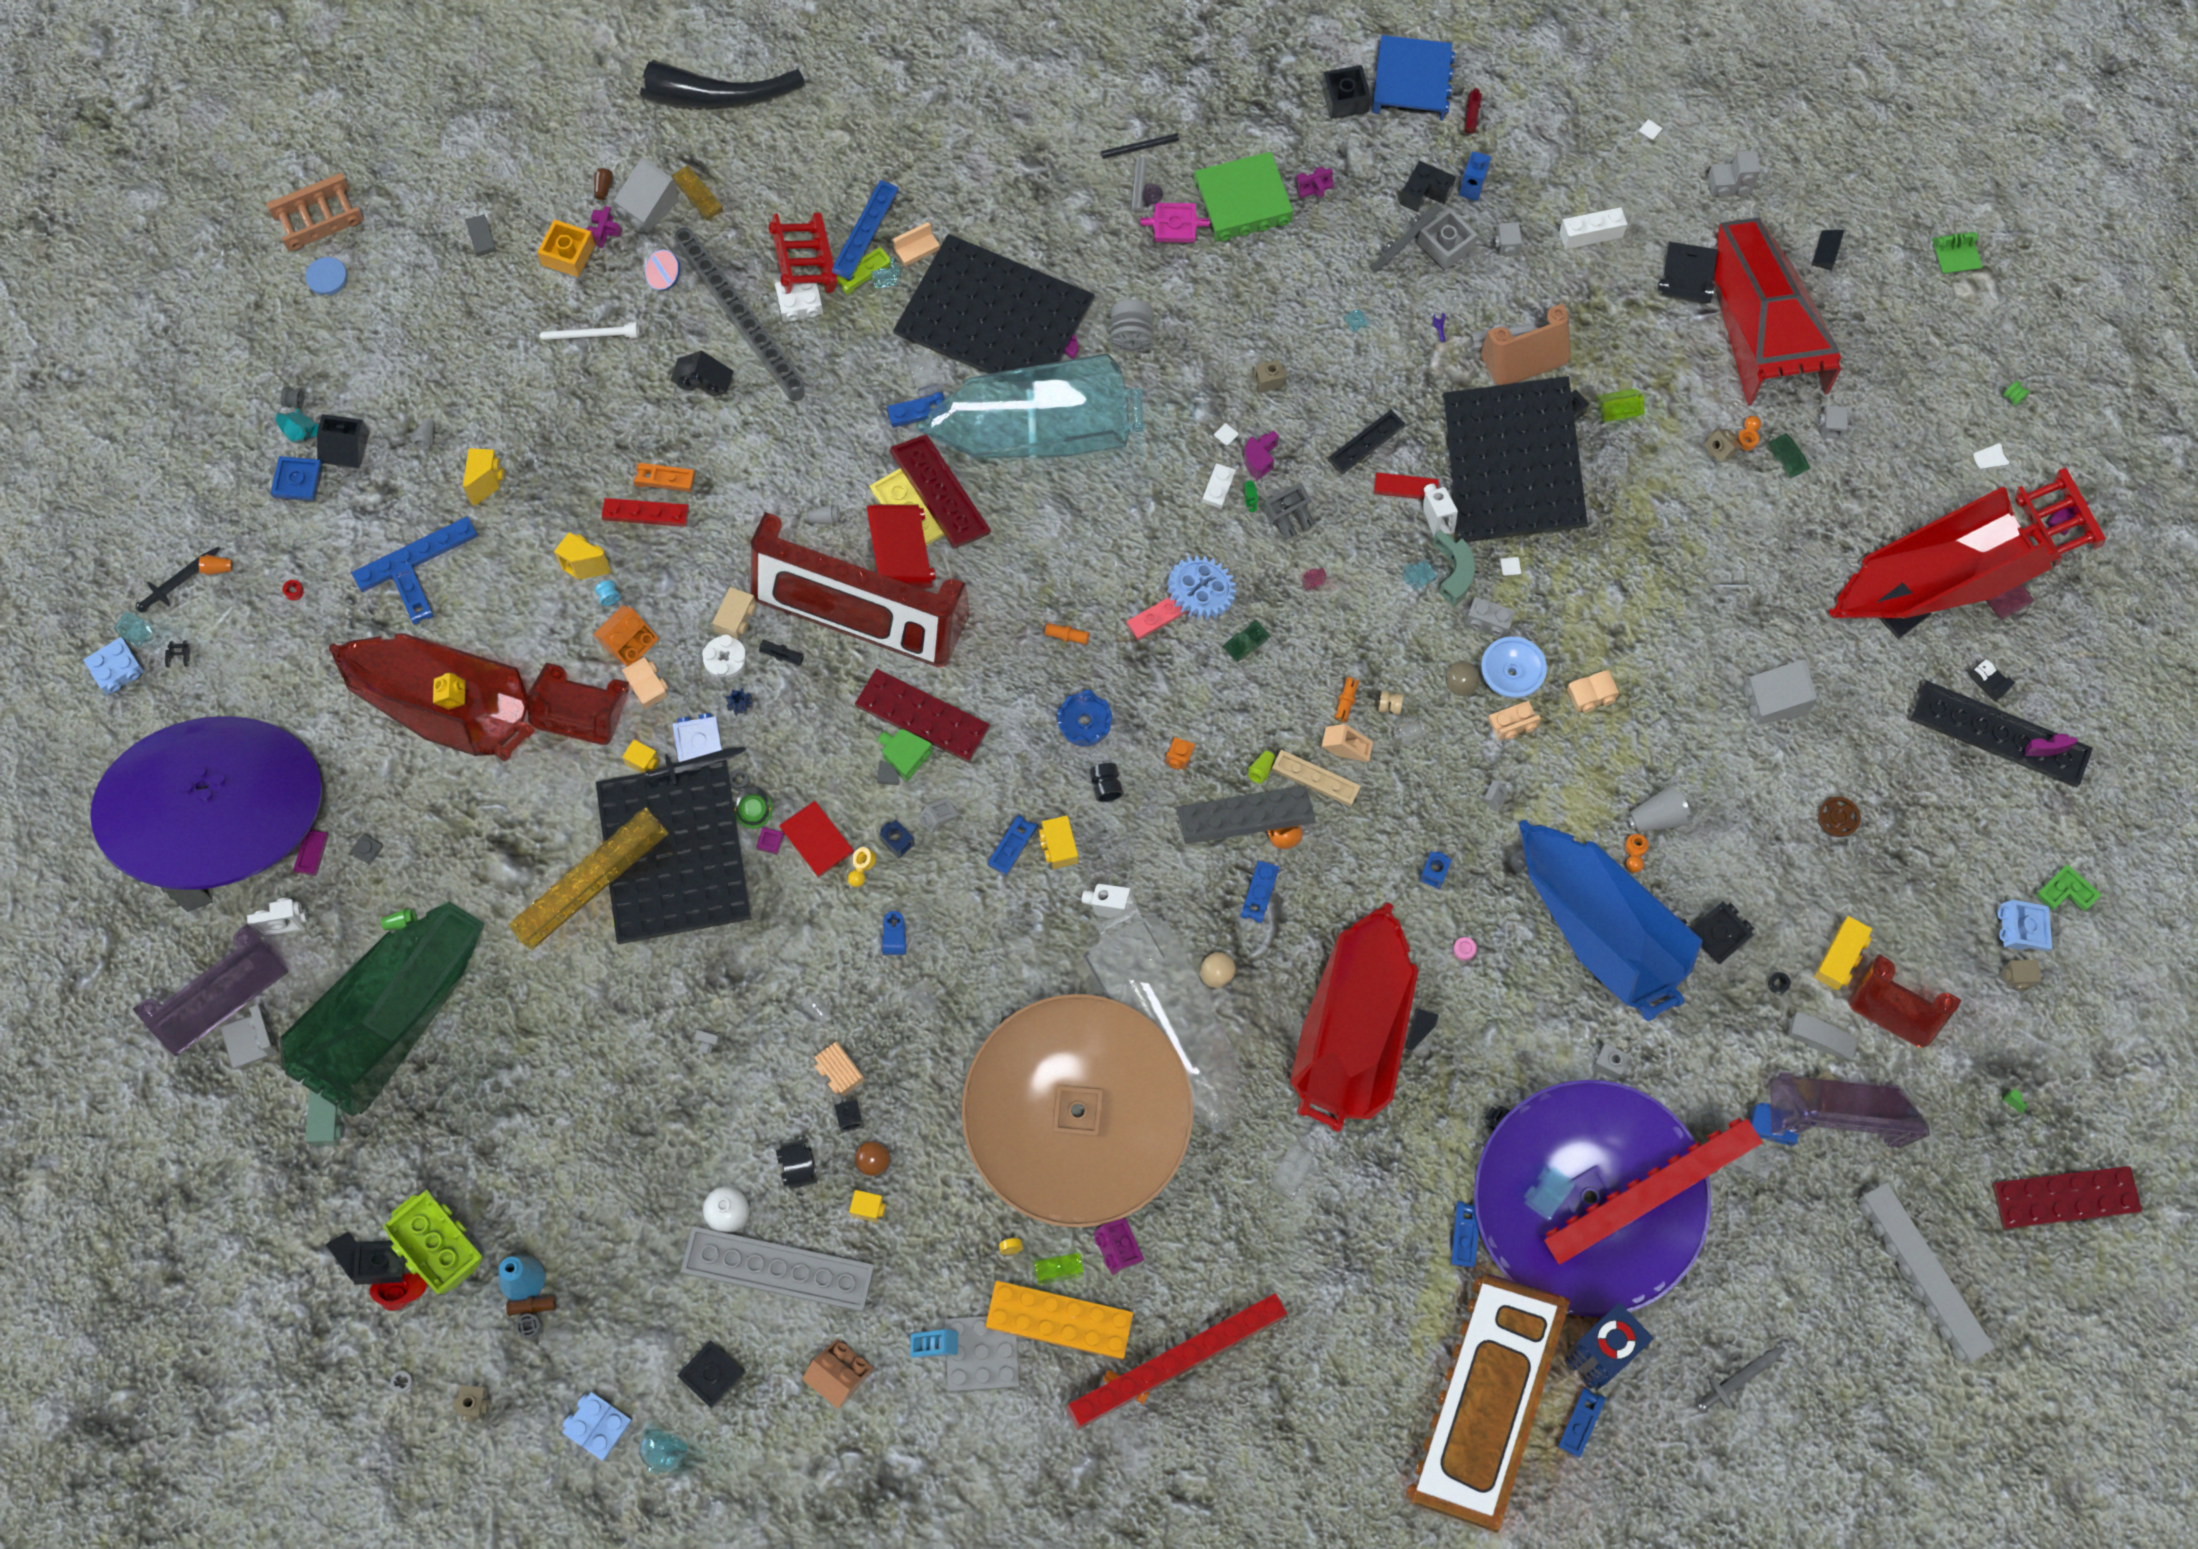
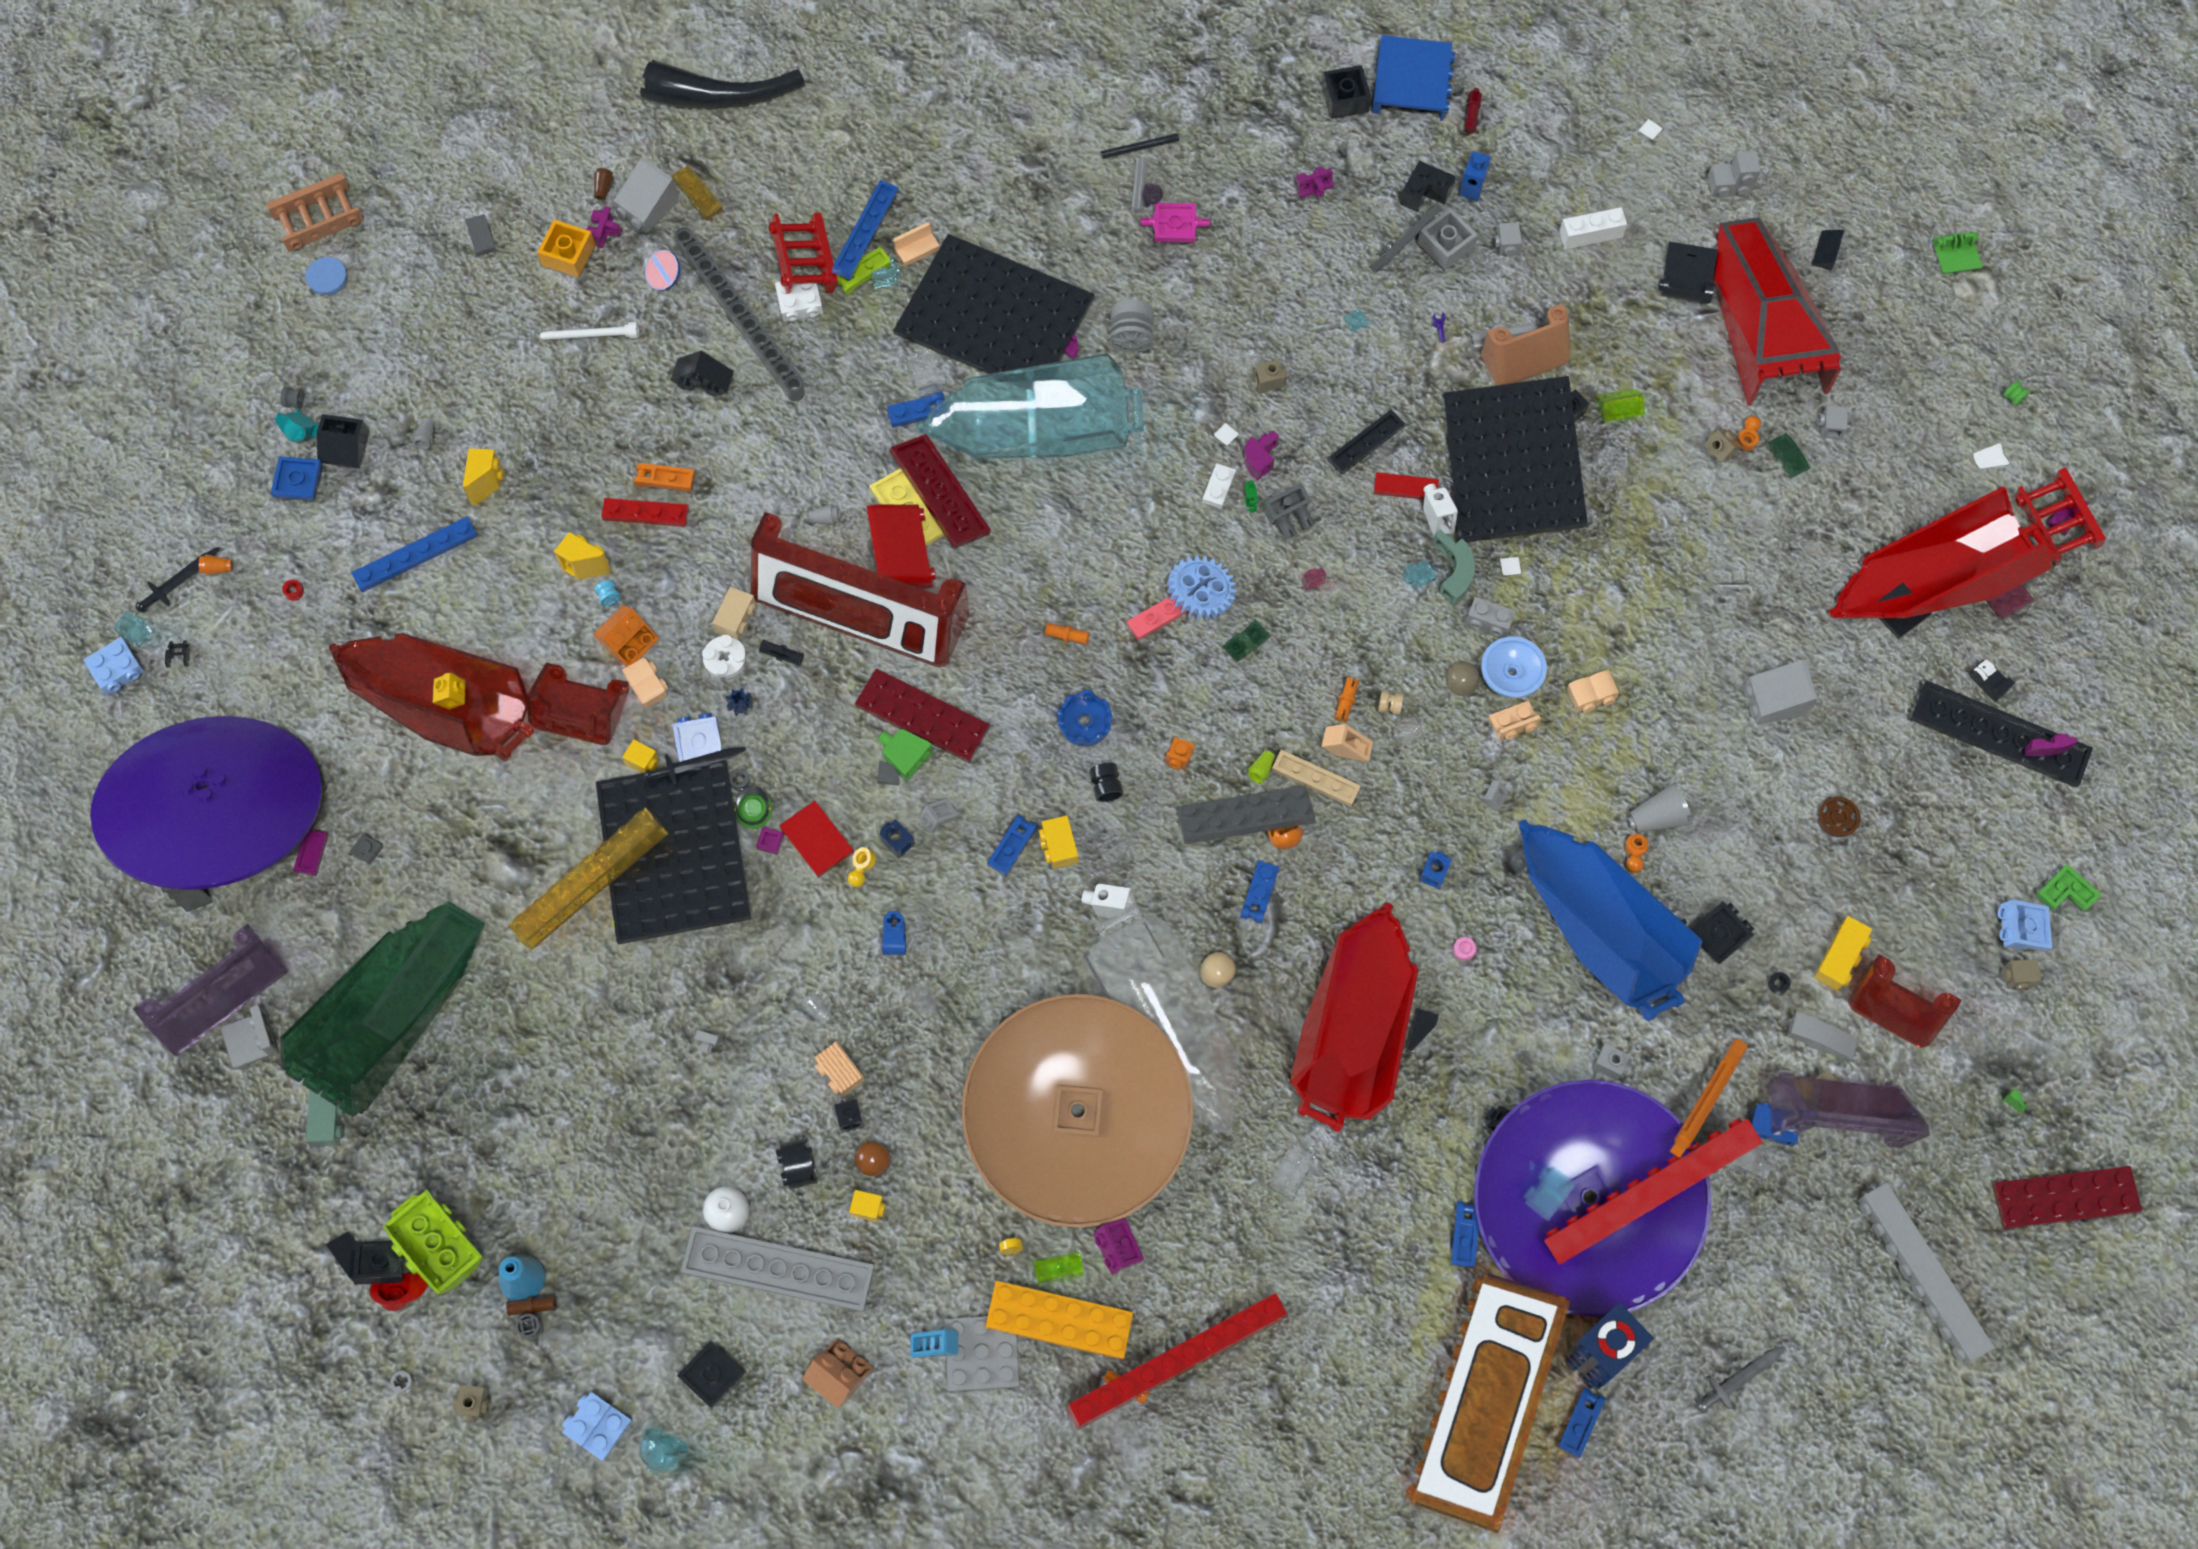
(283, 917): white plate -> none
(398, 919): bright green cone -> none
(412, 594): blue plate -> none
(1244, 196): bright green panel -> none
(1709, 1097): none -> orange piece

